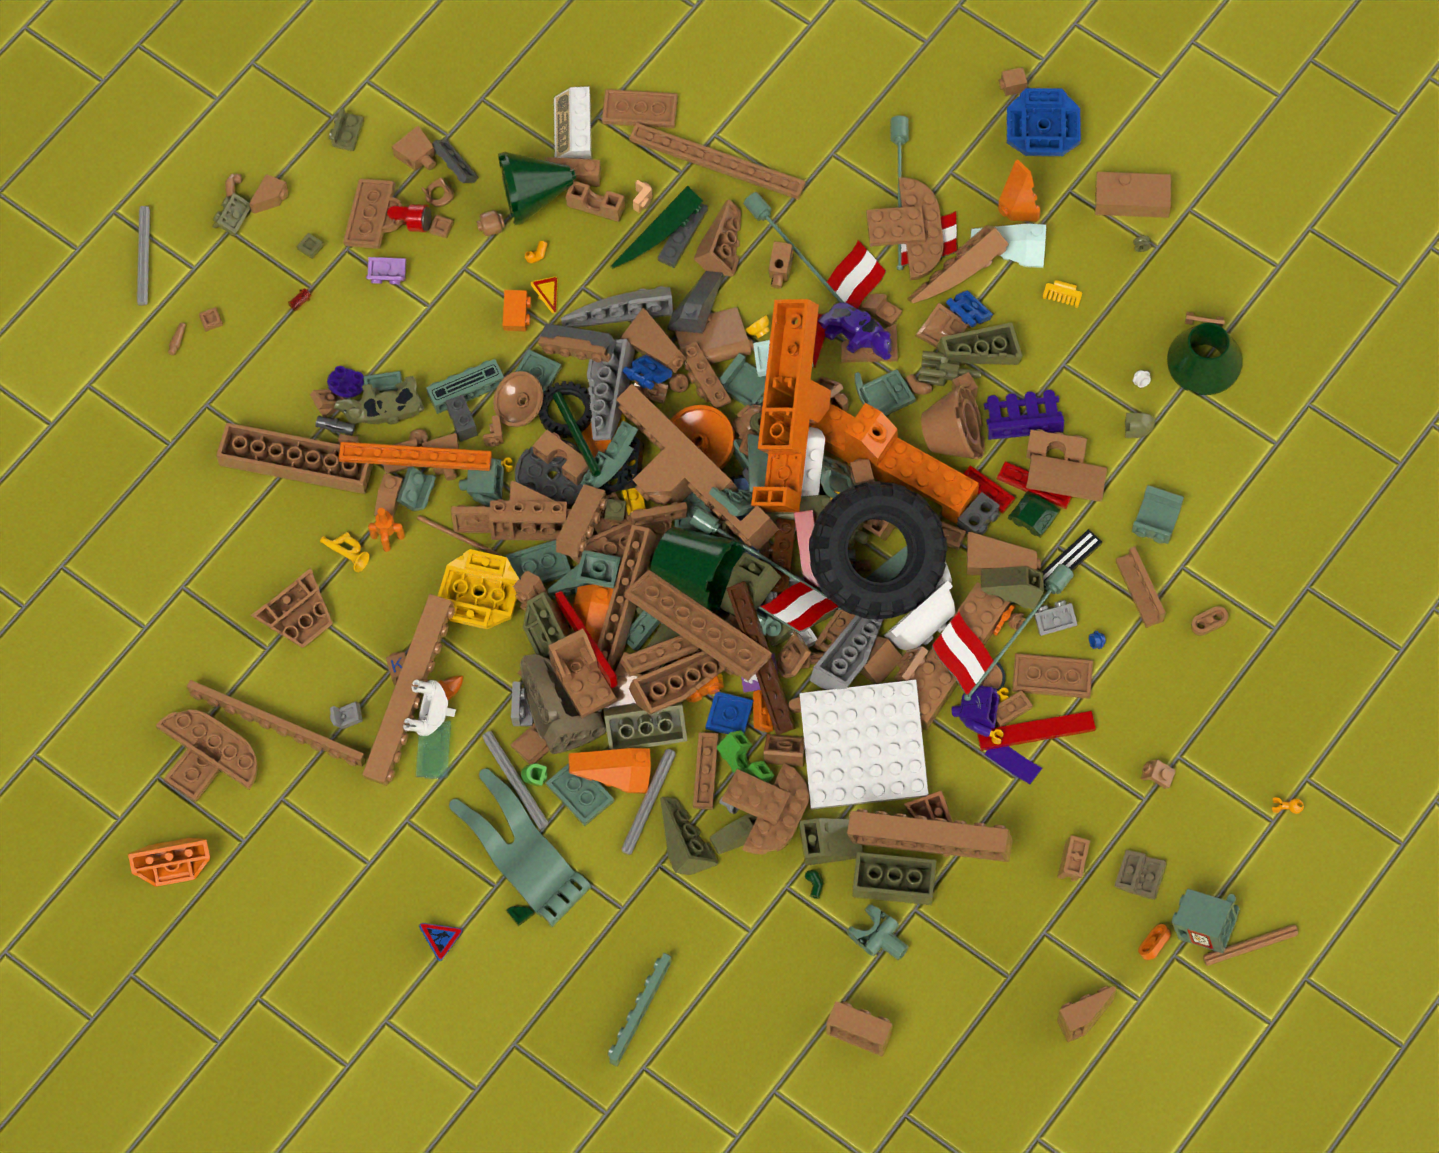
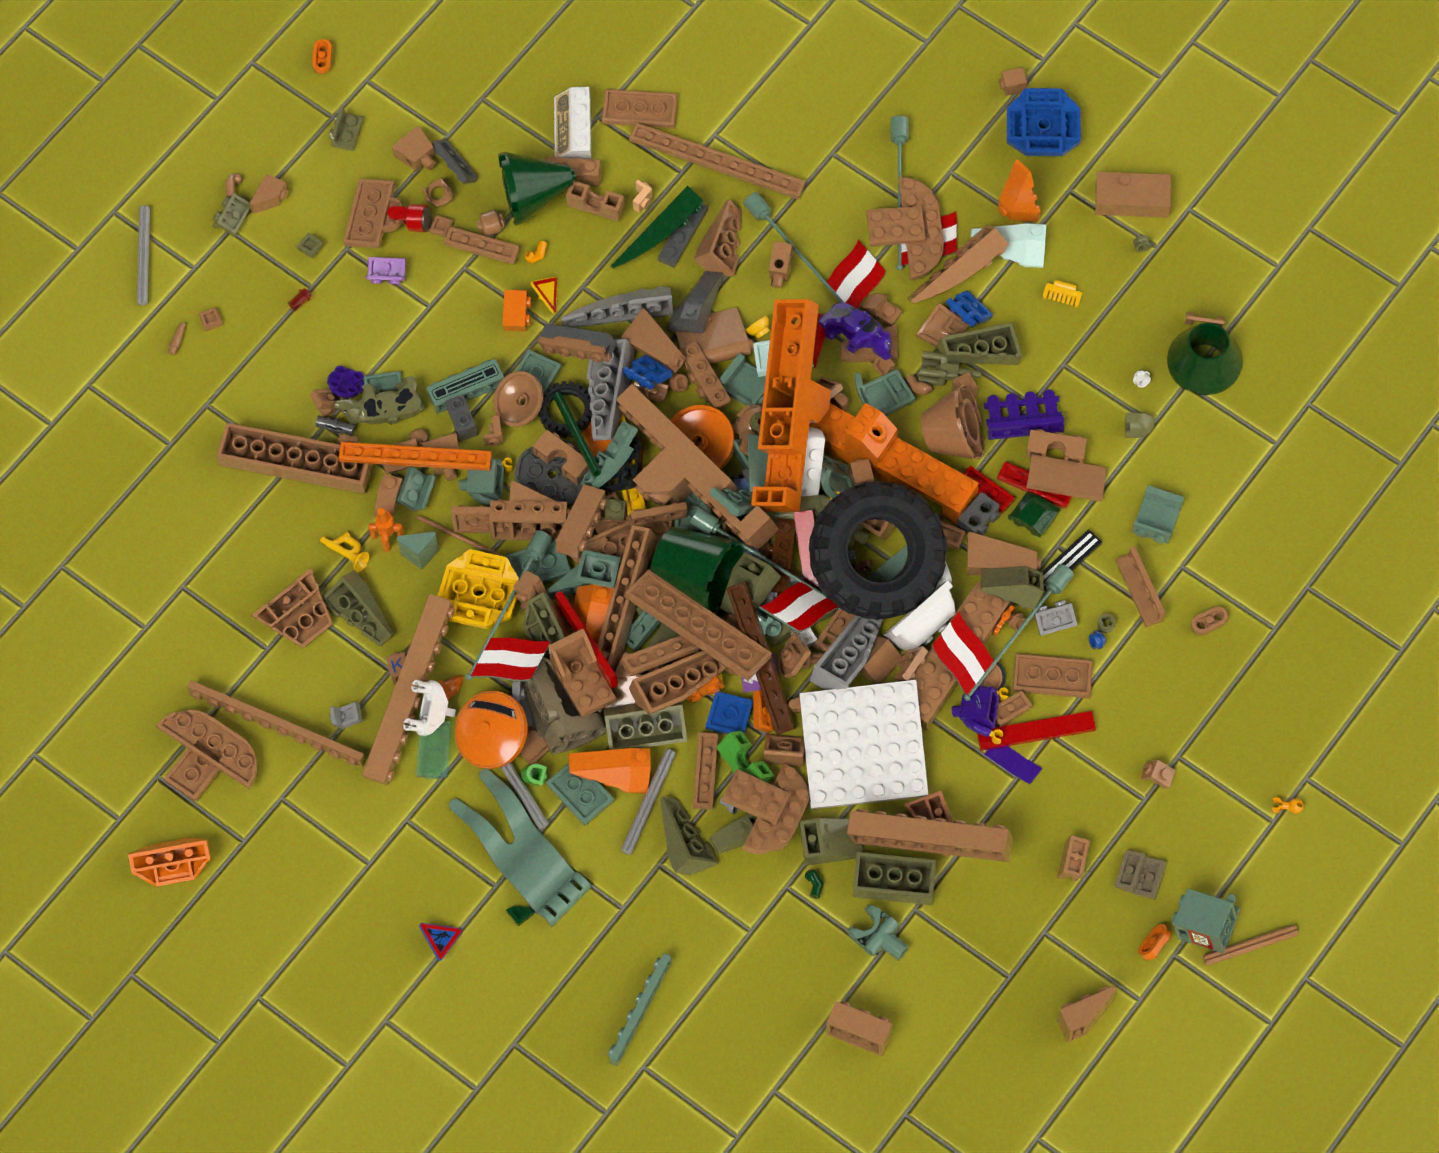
(322, 58): none -> orange plate
(356, 604): none -> olive wedge
(418, 547): none -> sand green slope
(482, 245): none -> medium nougat plate
(491, 729): none -> orange dish
(513, 657): none -> flag
(883, 366): none -> medium nougat plate
(1104, 617): none -> olive bush

